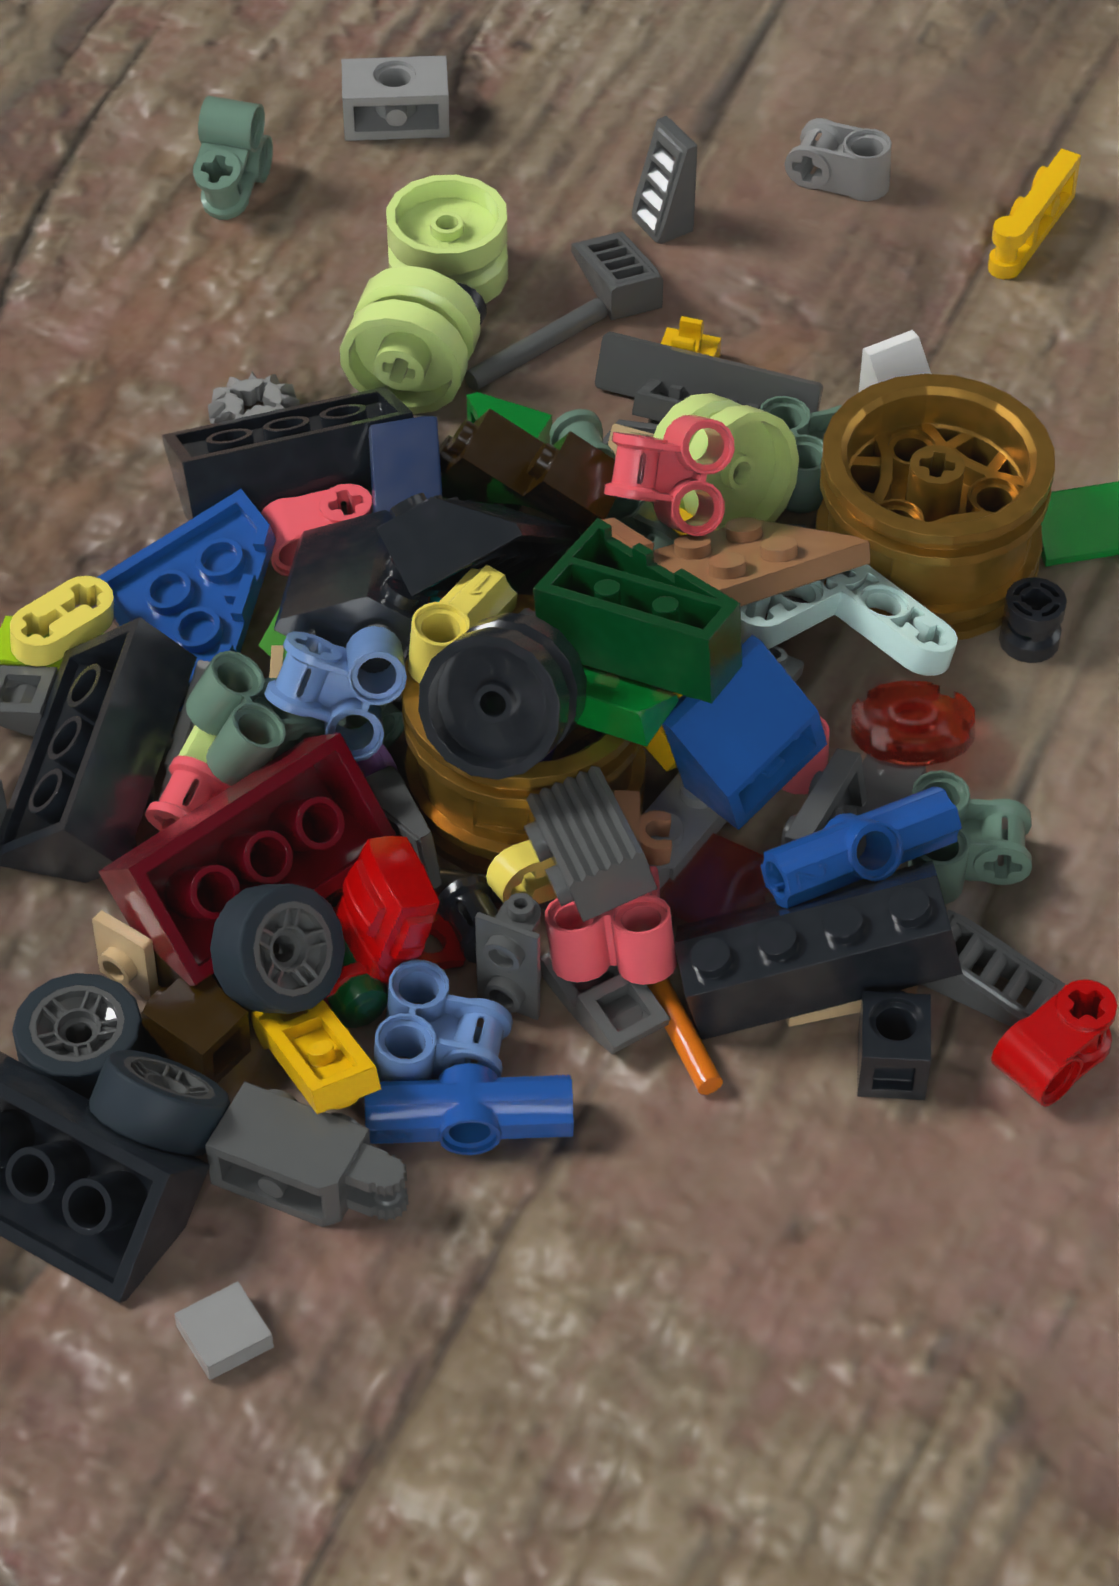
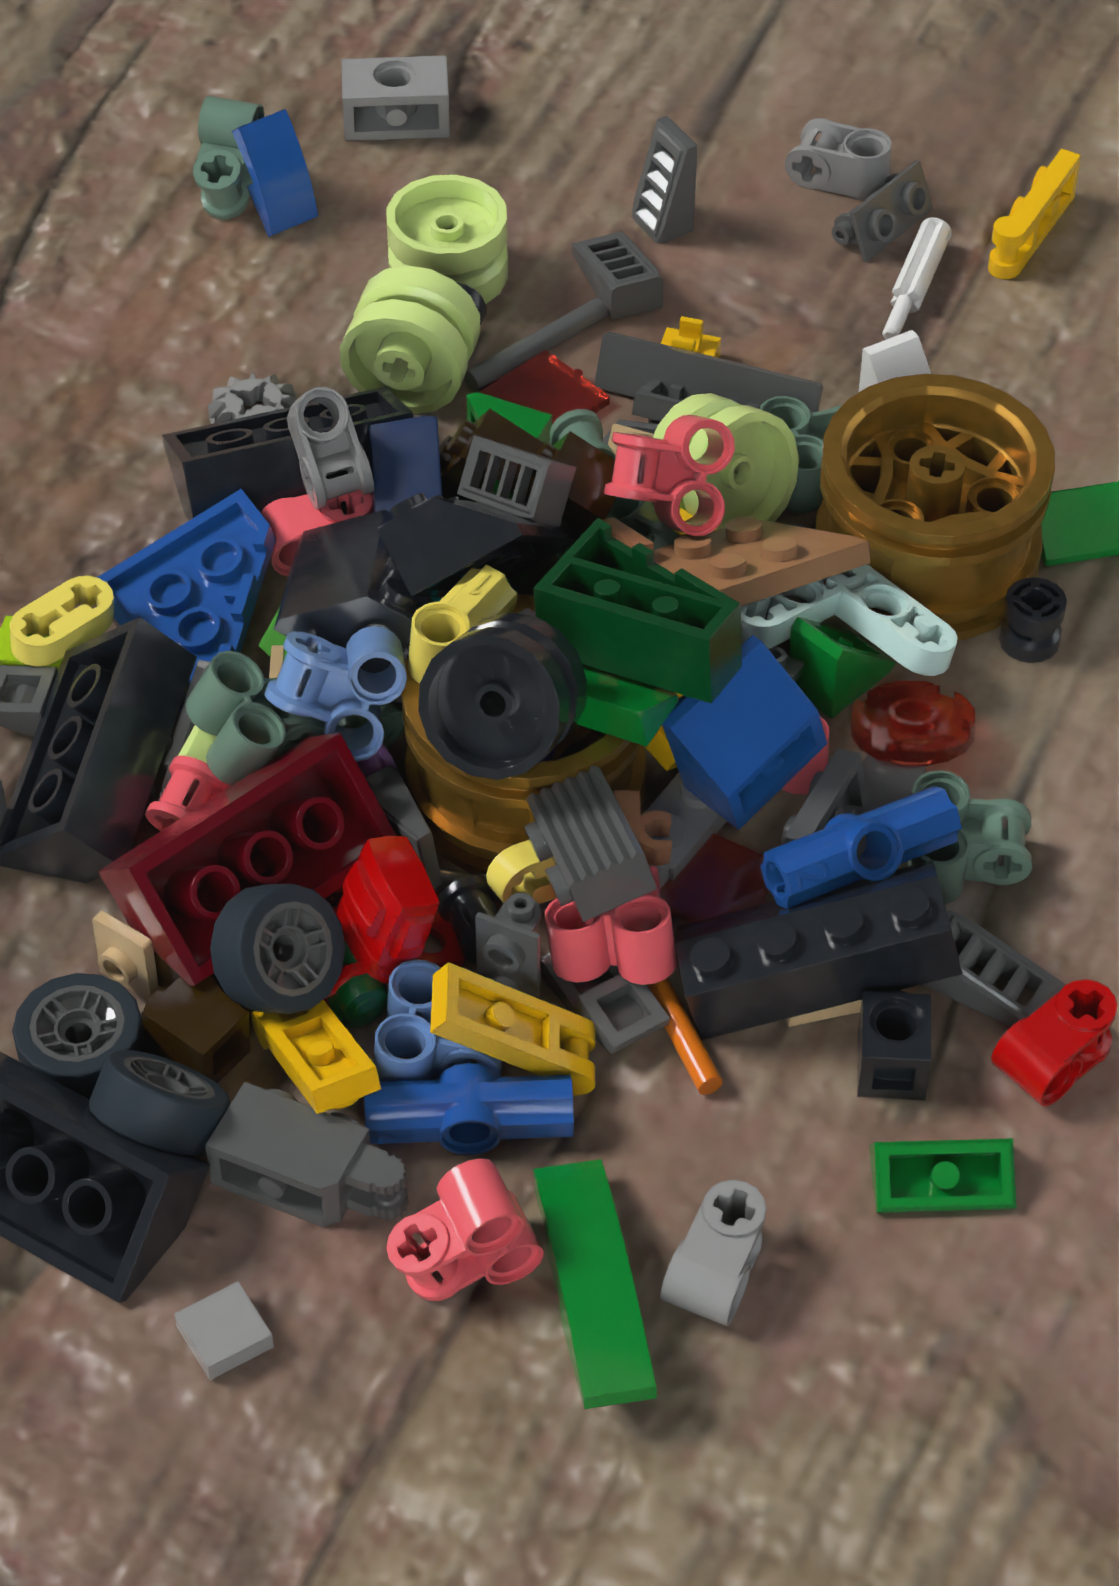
(278, 172): none -> blue slope
(329, 451): none -> light grey piece
(468, 1233): none -> coral piece
(512, 1026): none -> yellow plate
(548, 387): none -> clear red piece
(548, 490): none -> dark grey slope
(594, 1285): none -> green slope
(717, 1258): none -> light grey piece
(836, 664): none -> green slope
(885, 212): none -> dark grey hinge
(917, 273): none -> white axle
(943, 1175): none -> green slope

